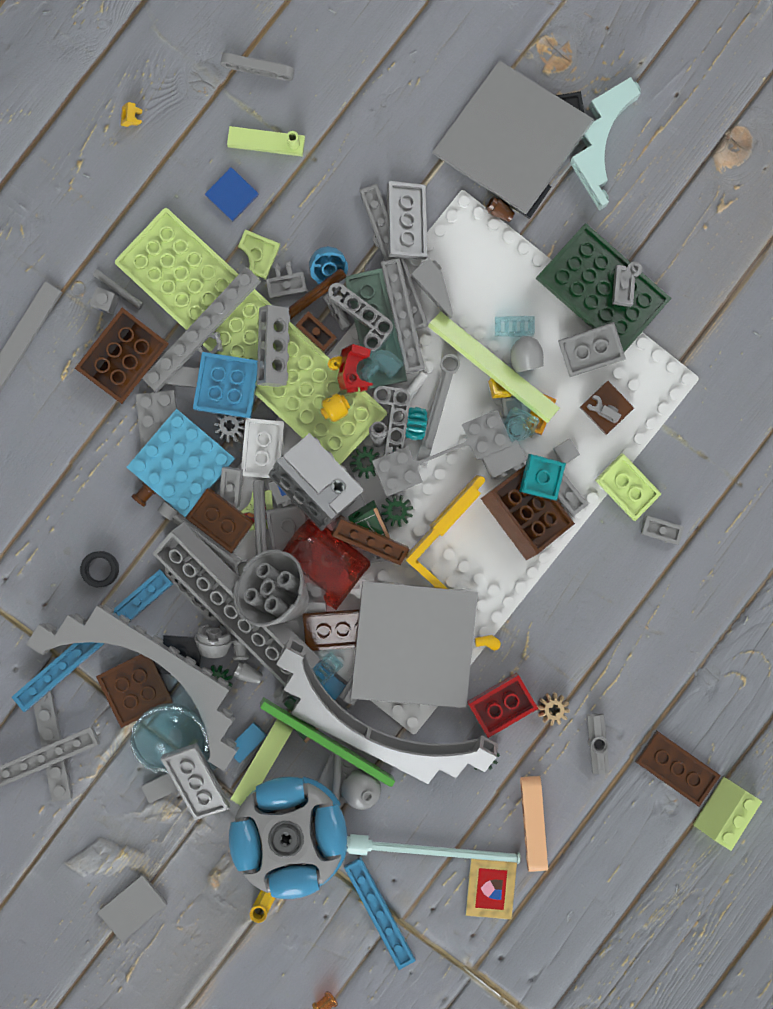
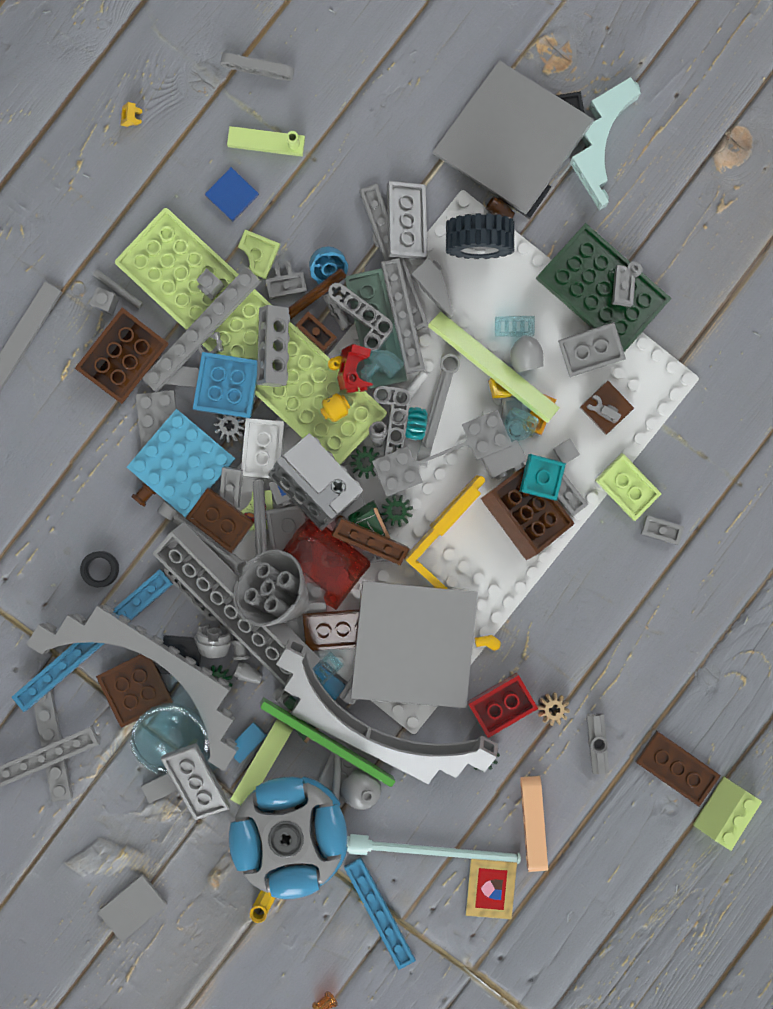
(209, 284): none -> light grey brick
(480, 236): none -> black wheel

